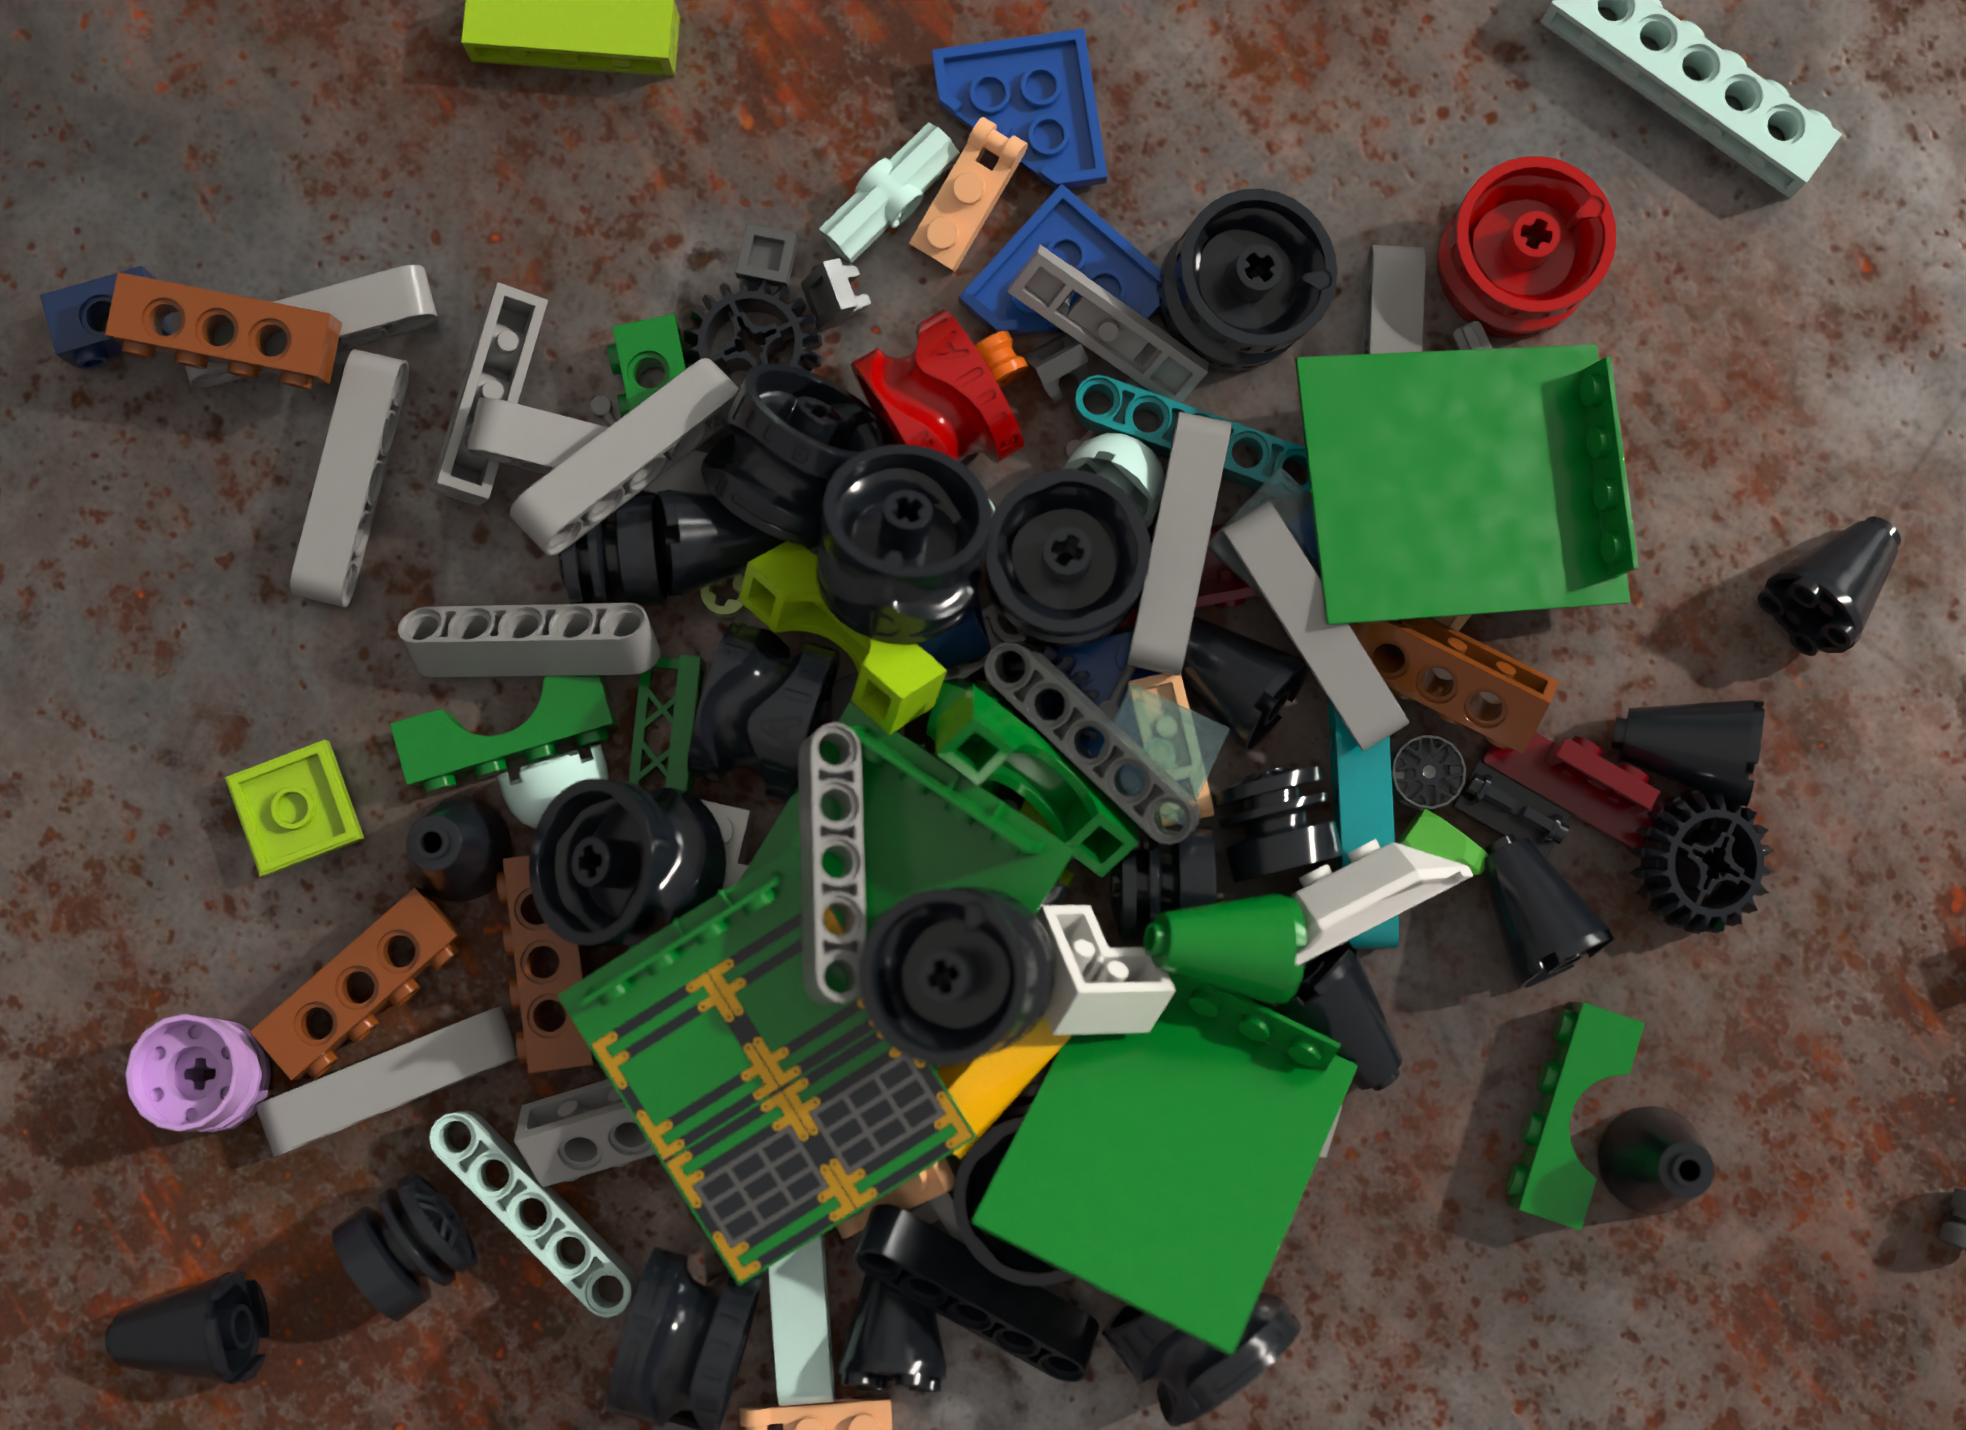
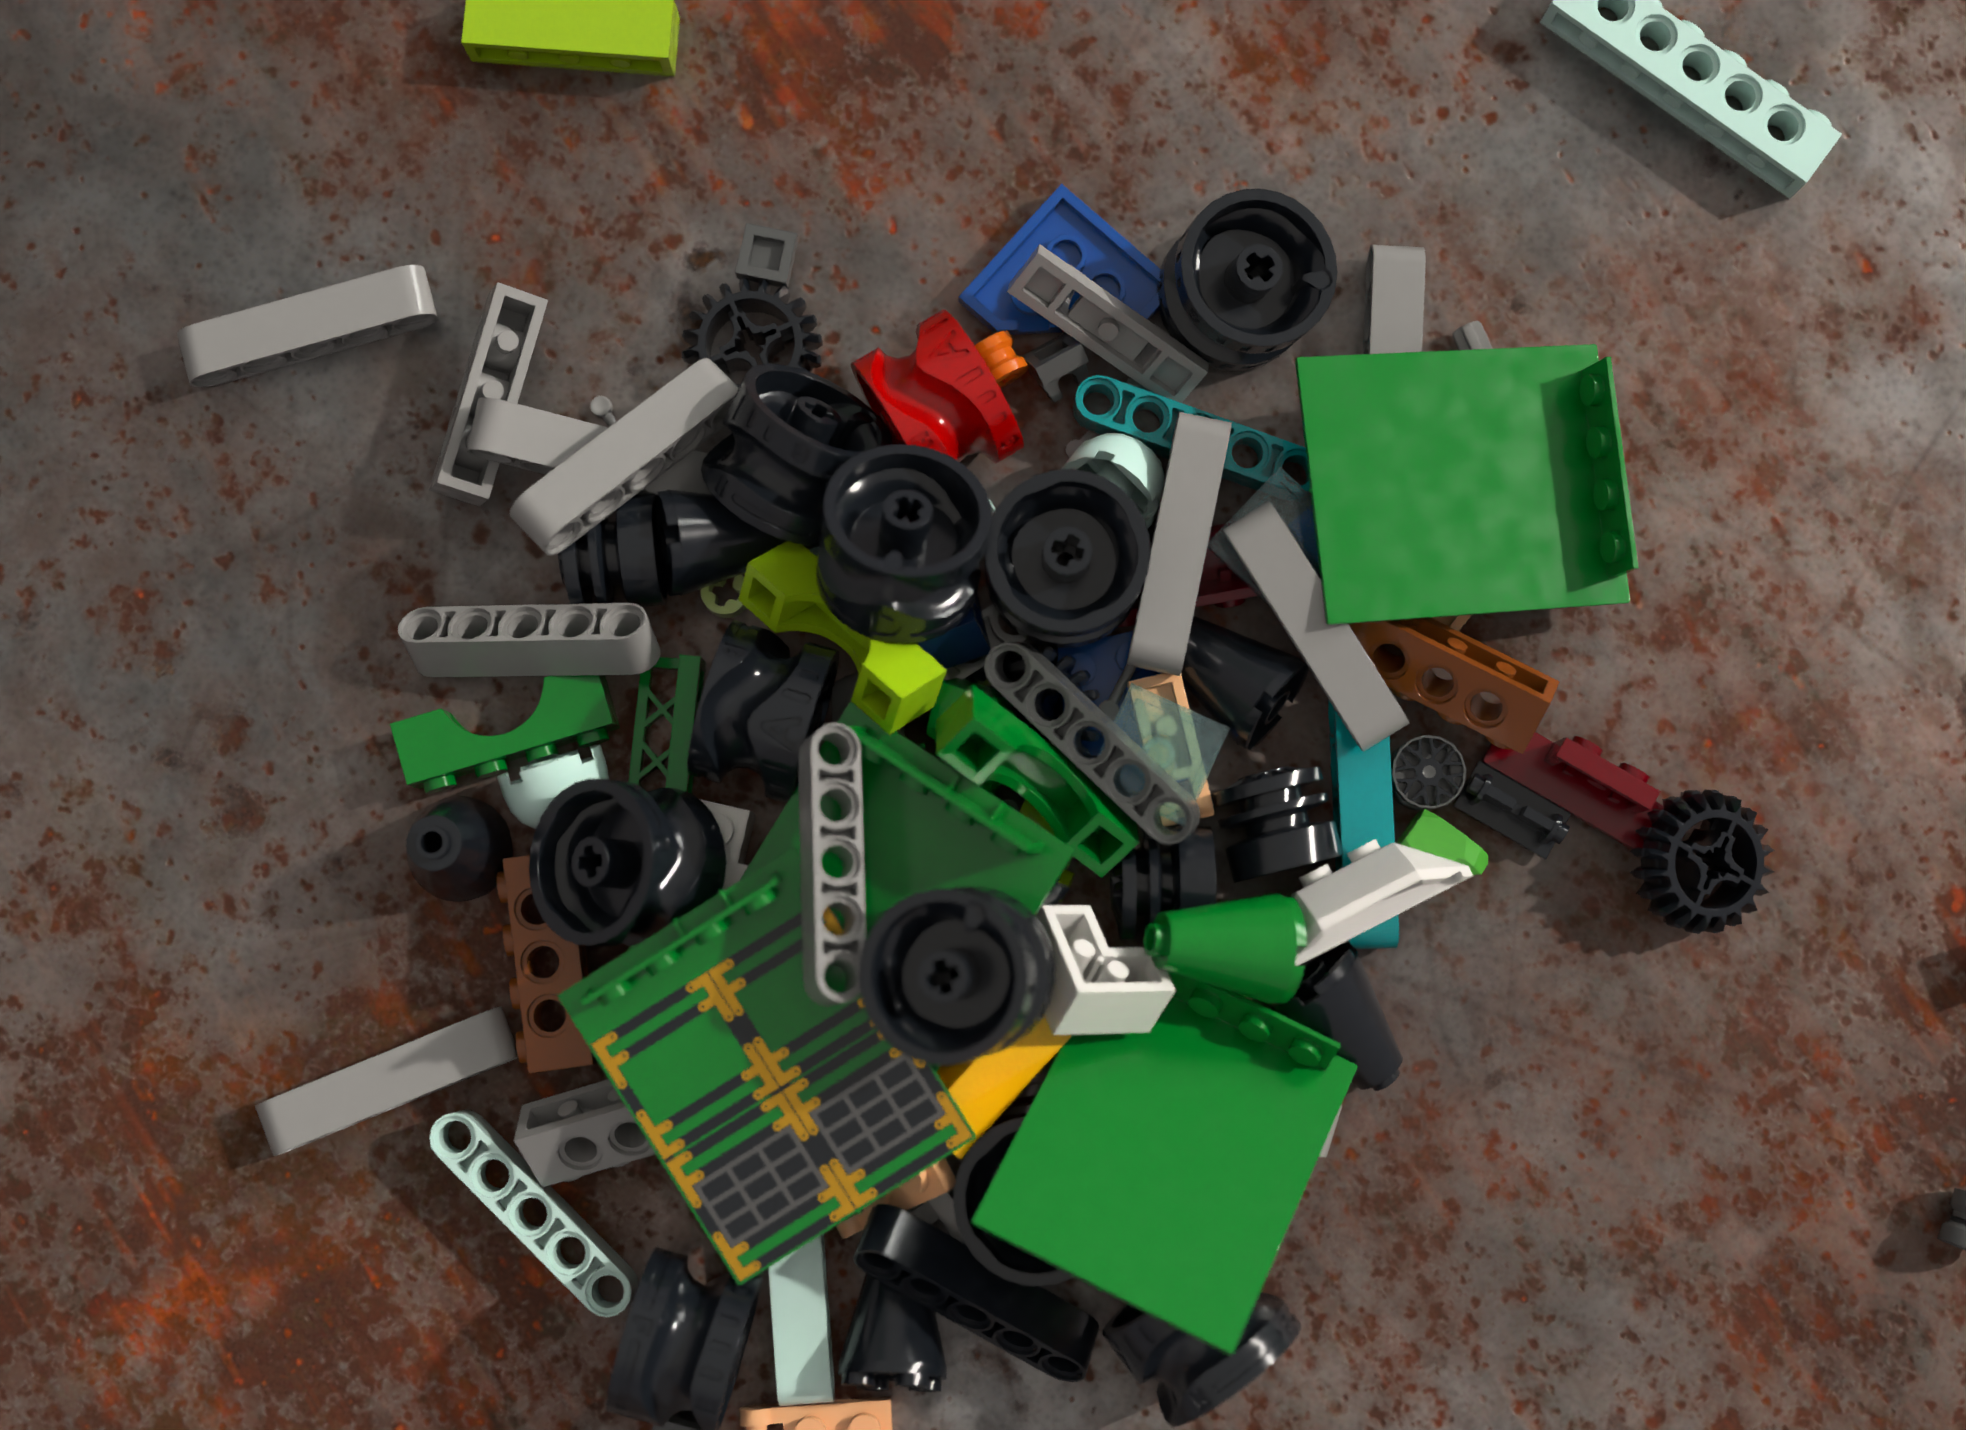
(76, 319): dark blue brick -> none
(143, 303): dark orange brick -> none
(170, 1066): lavender wheel -> none
(196, 1331): black cone -> none
(288, 1029): dark orange brick -> none
(294, 808): lime plate -> none
(349, 478): light grey beam -> none
(397, 1251): black wheel -> none
(643, 346): green brick -> none
(831, 294): dark grey tile -> none
(889, 192): light aqua piece -> none
(968, 195): light nougat plate -> none
(1034, 91): blue plate -> none
(1526, 247): red piece -> none
(1539, 913): black cone -> none
(1588, 1049): green arch -> none
(1654, 1160): black cone -> none
(1696, 744): black cone -> none
(1833, 587): black cone -> none

